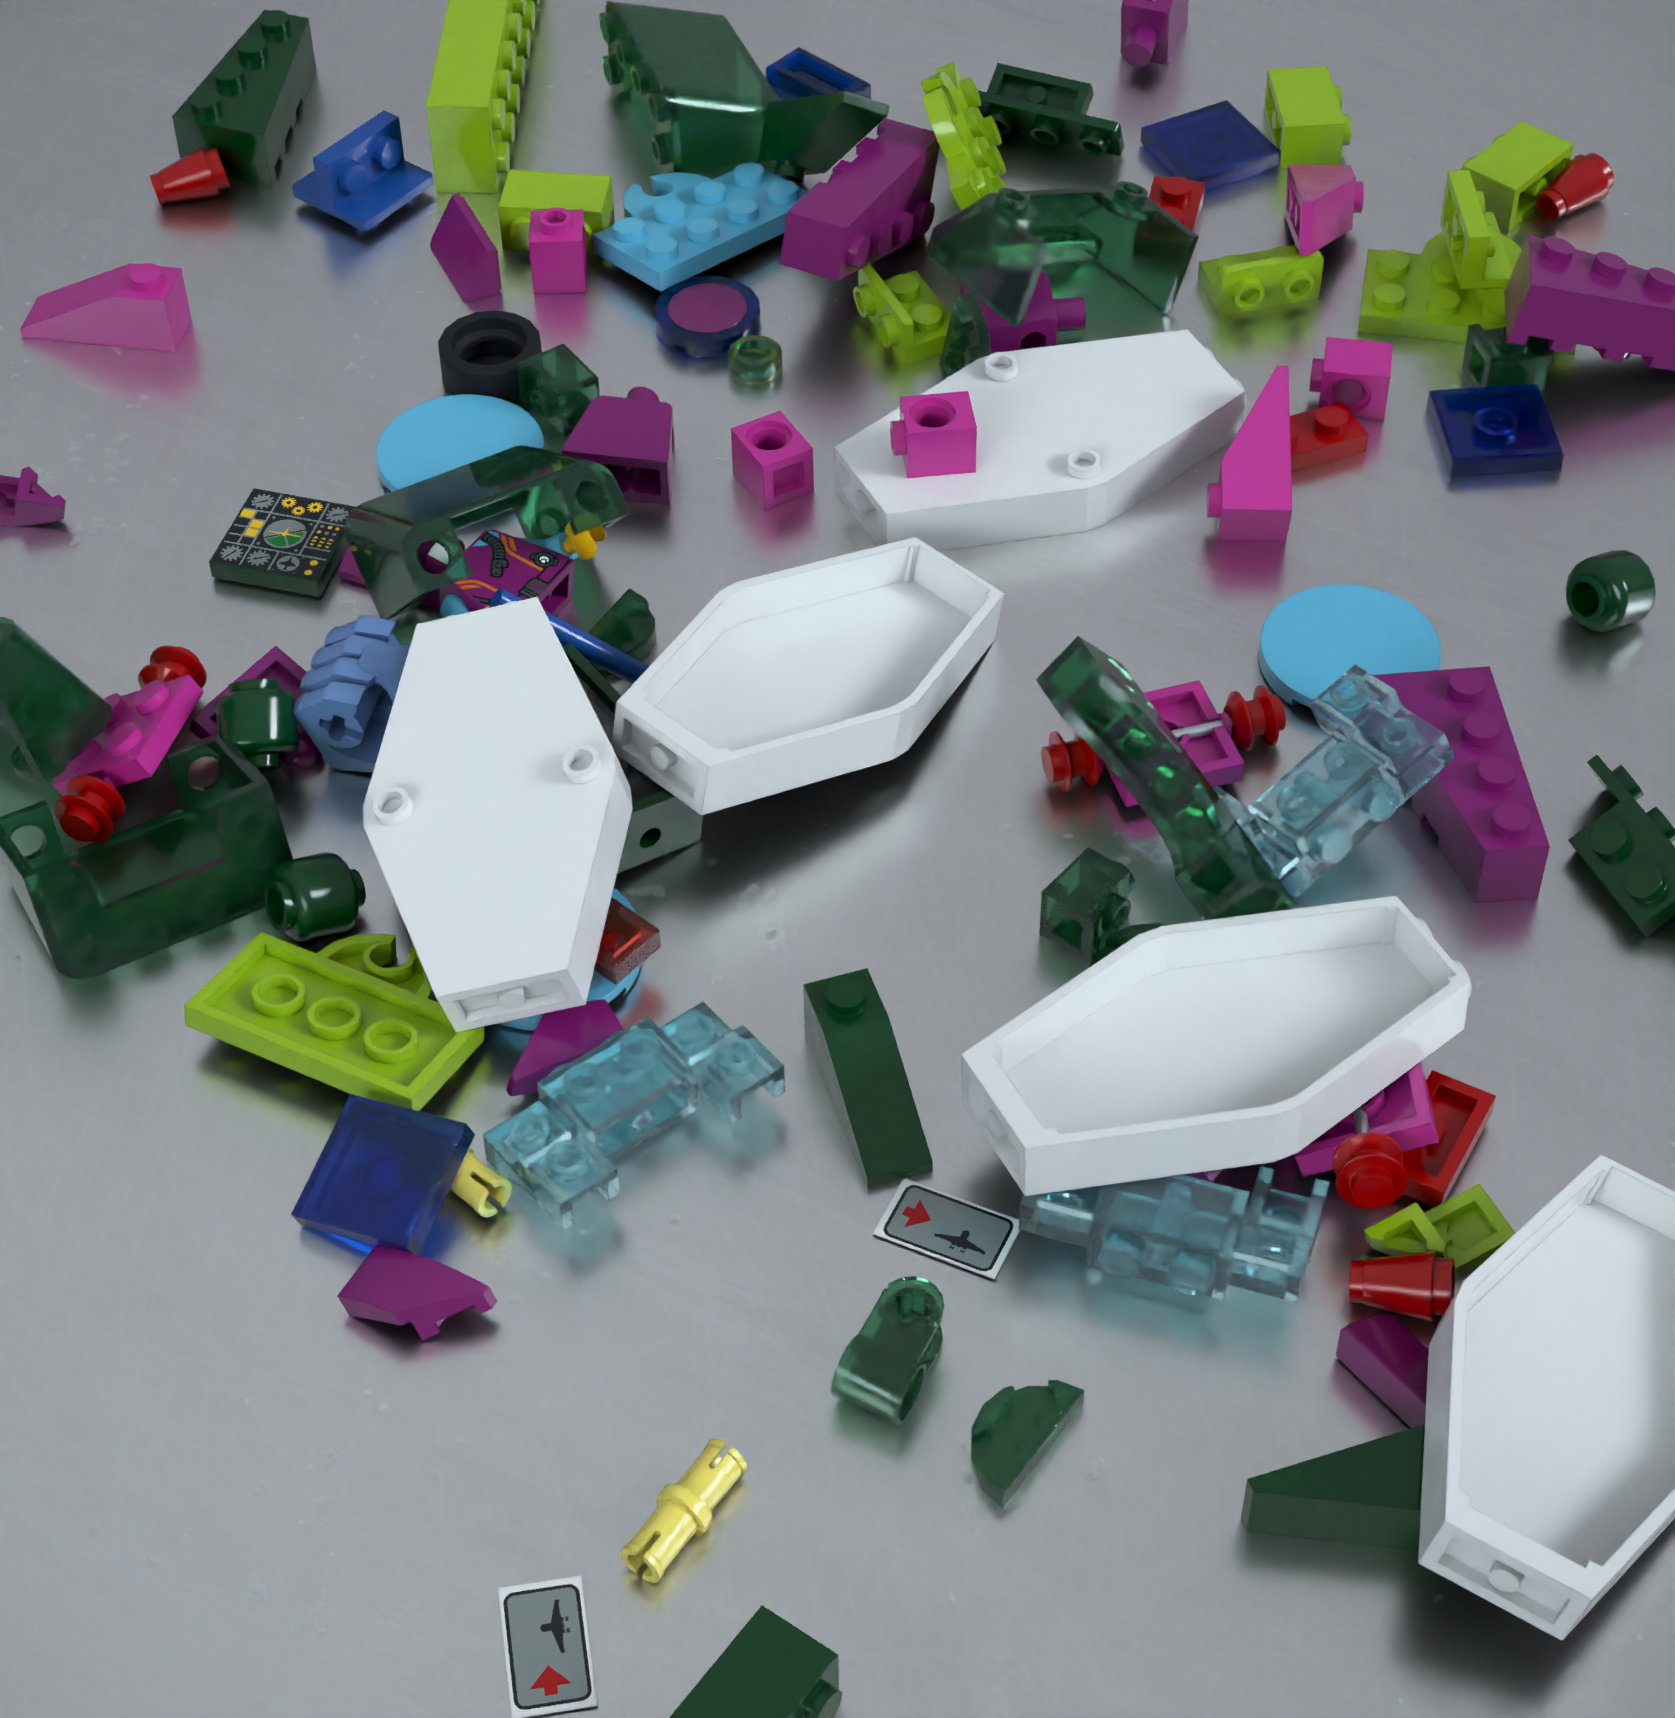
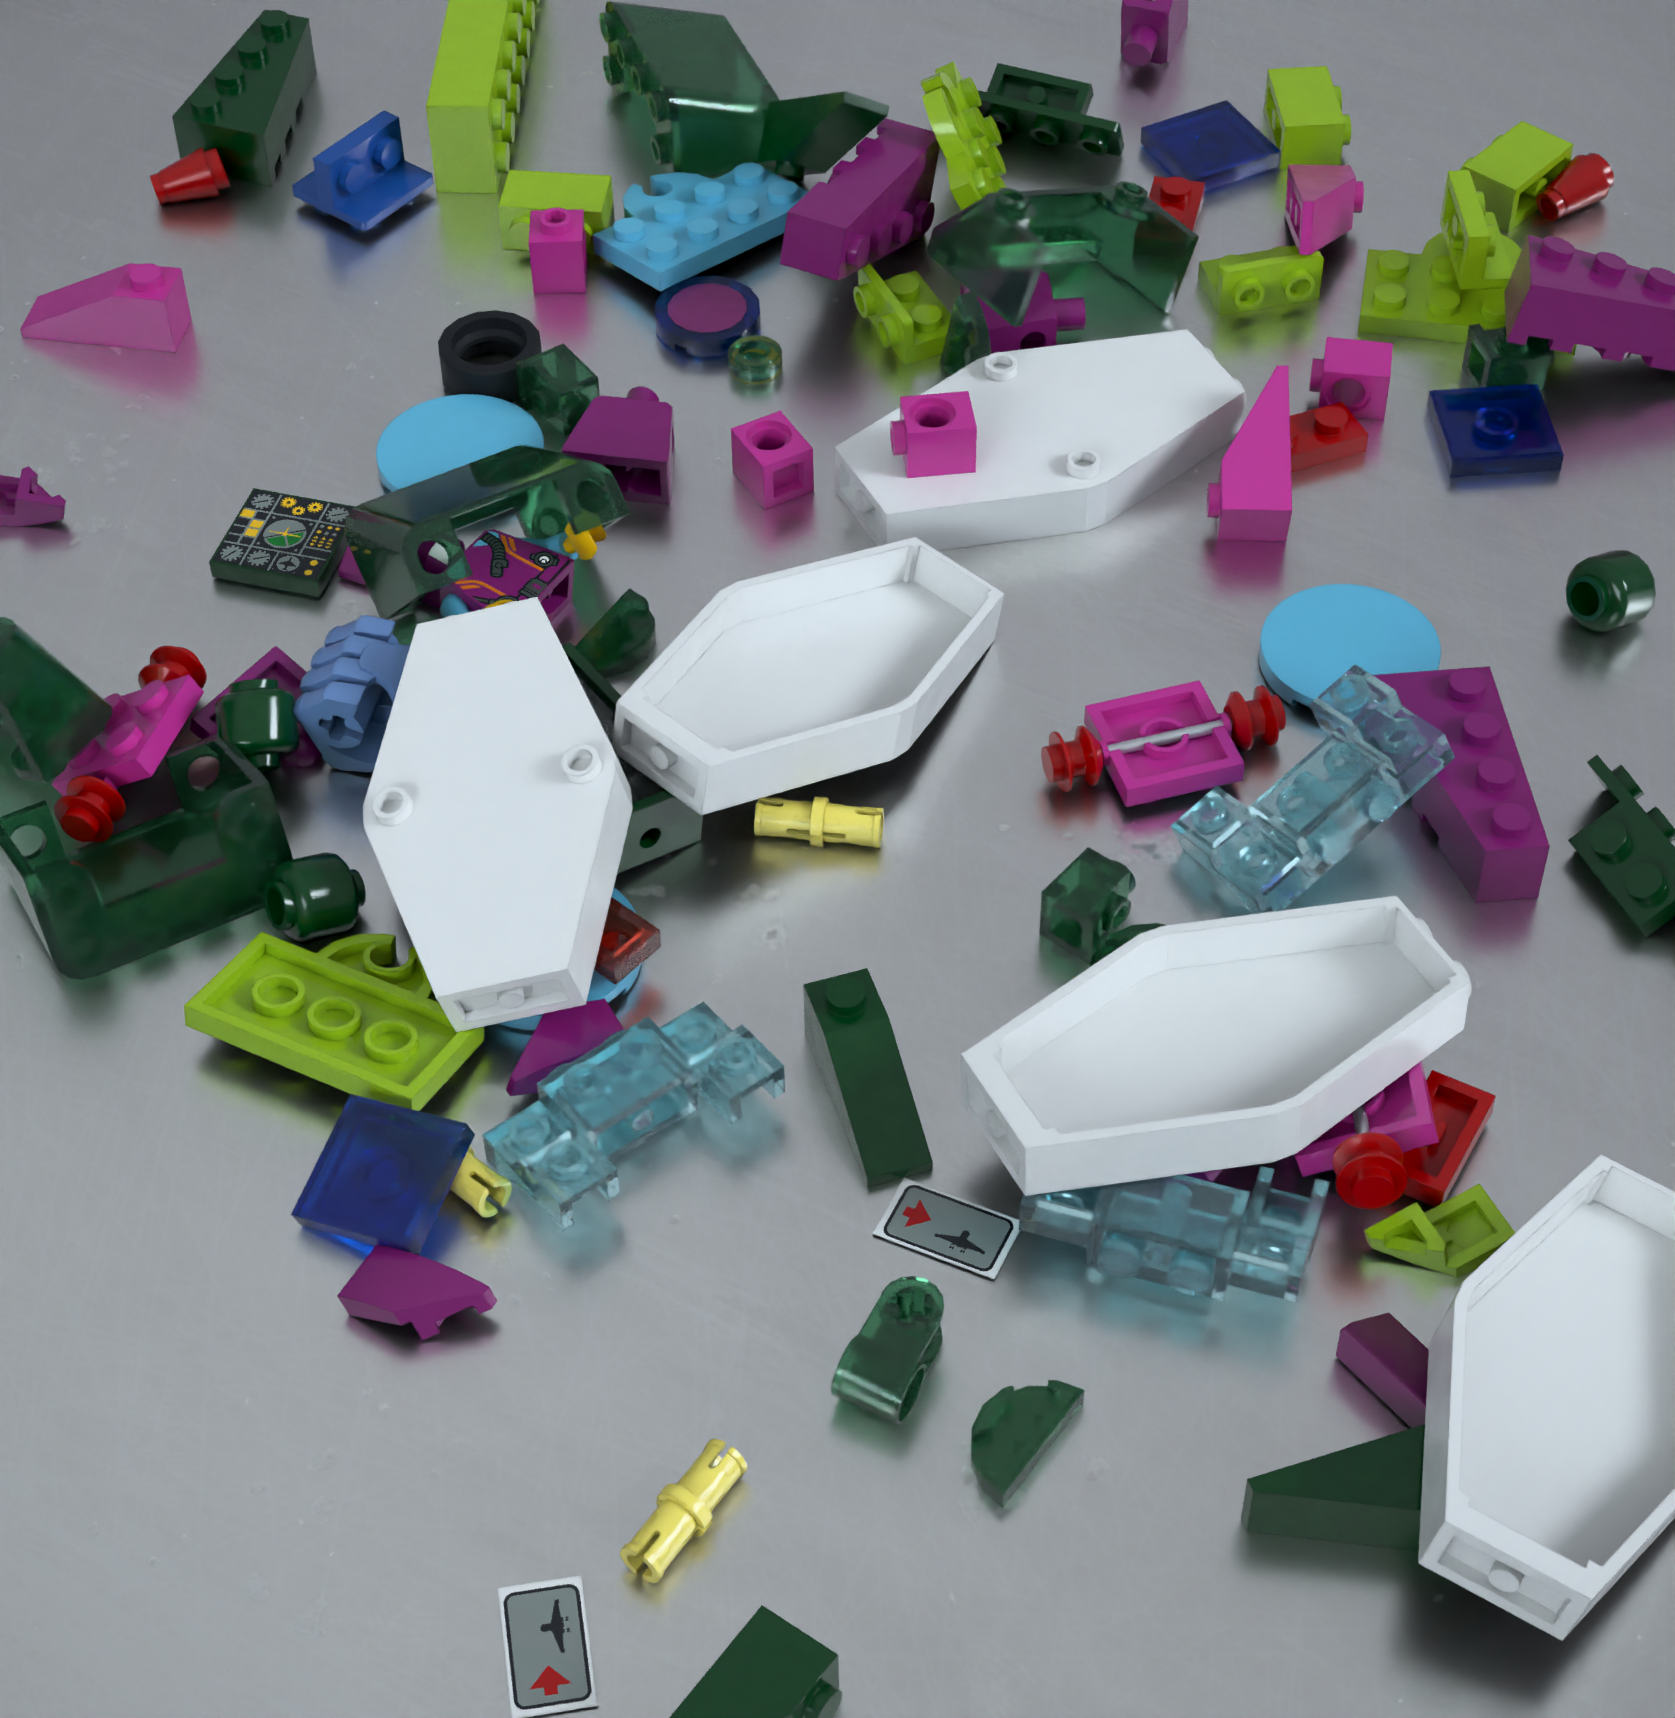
(466, 252): magenta slope -> none
(588, 645): blue bar -> none
(808, 75): clear blue tile -> none
(819, 821): none -> light yellow pin
(1208, 847): clear green arch -> none
(1404, 1284): red cone -> none

